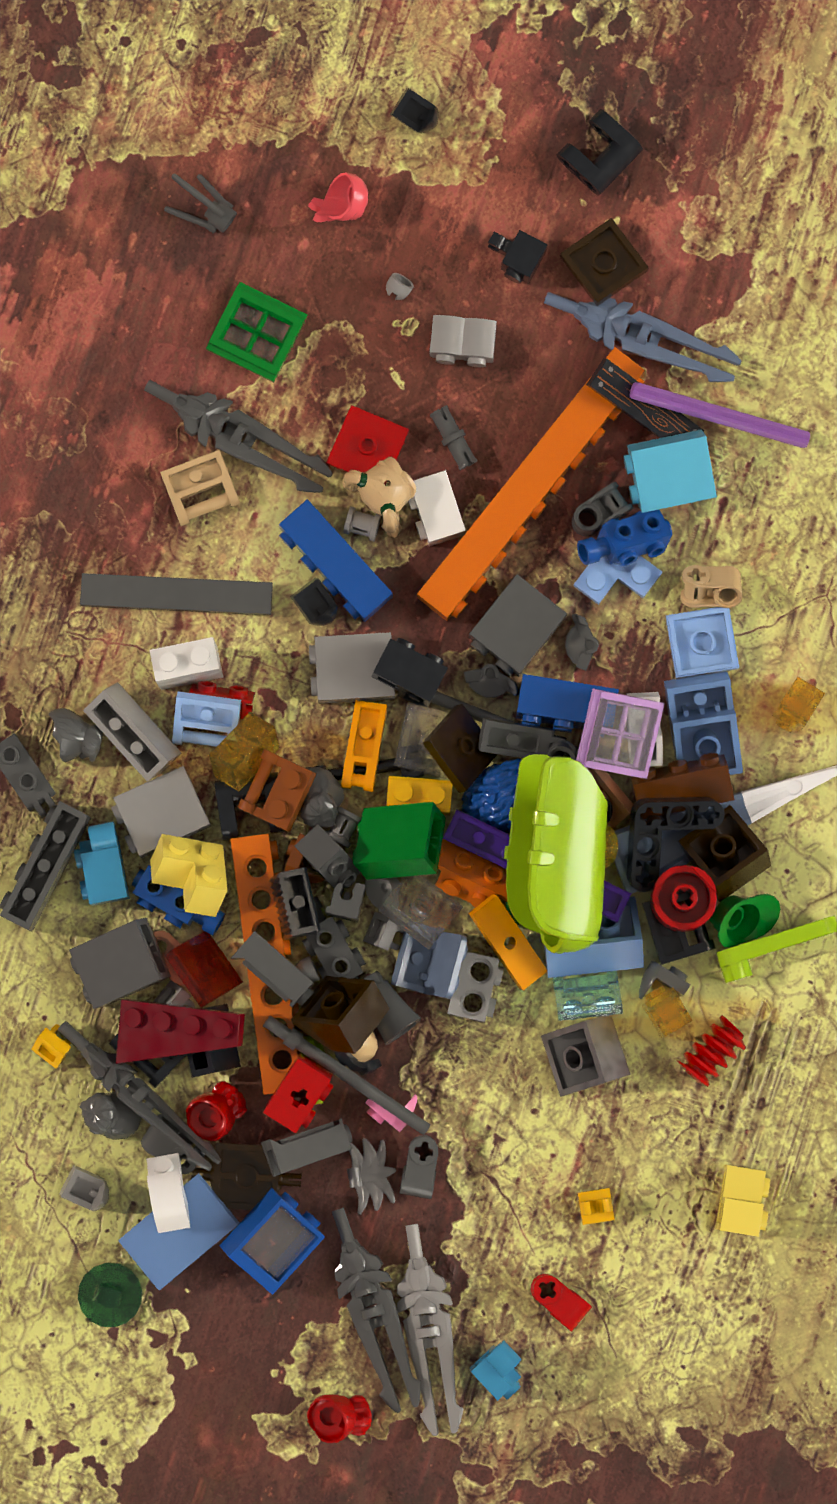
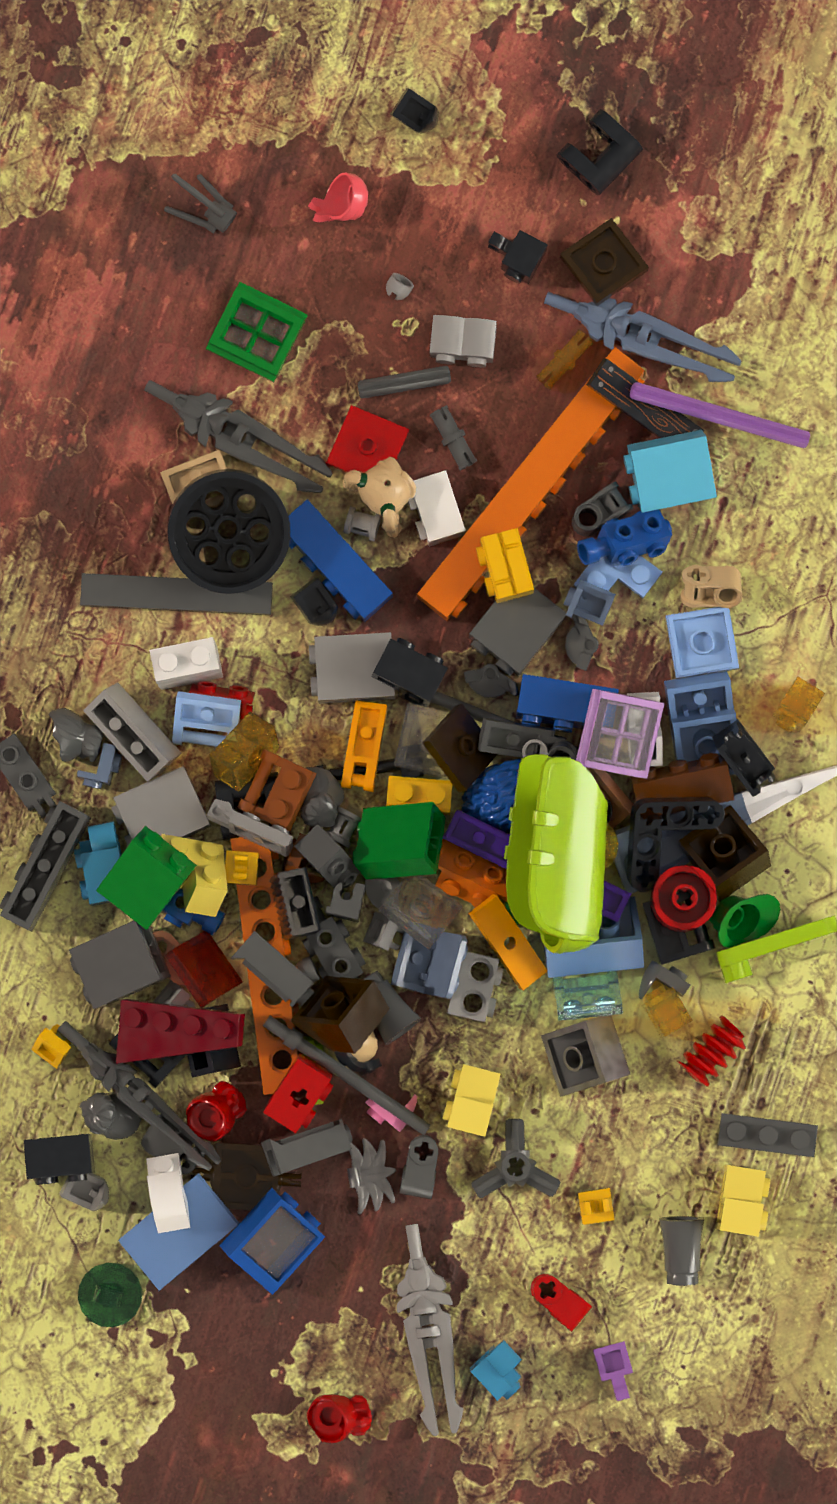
(59, 1157): none -> black brick
(109, 762): none -> sand blue bracket
(146, 877): none -> green brick
(241, 867): none -> yellow tile
(250, 828): none -> light grey hinge
(264, 554): none -> black wheel
(361, 1275): dark grey sword -> none
(404, 382): none -> dark grey axle
(472, 1099): none -> light yellow brick
(506, 566): none -> yellow brick
(529, 748): none -> light grey hinge
(531, 1175): none -> dark grey bush
(564, 359): none -> clear yellow pin
(589, 602): none -> sand blue bracket
(614, 1364): none -> medium lavender plate
(682, 1248): none -> dark grey plant
(744, 756): none -> black hinge
(767, 1135): none -> dark grey plate

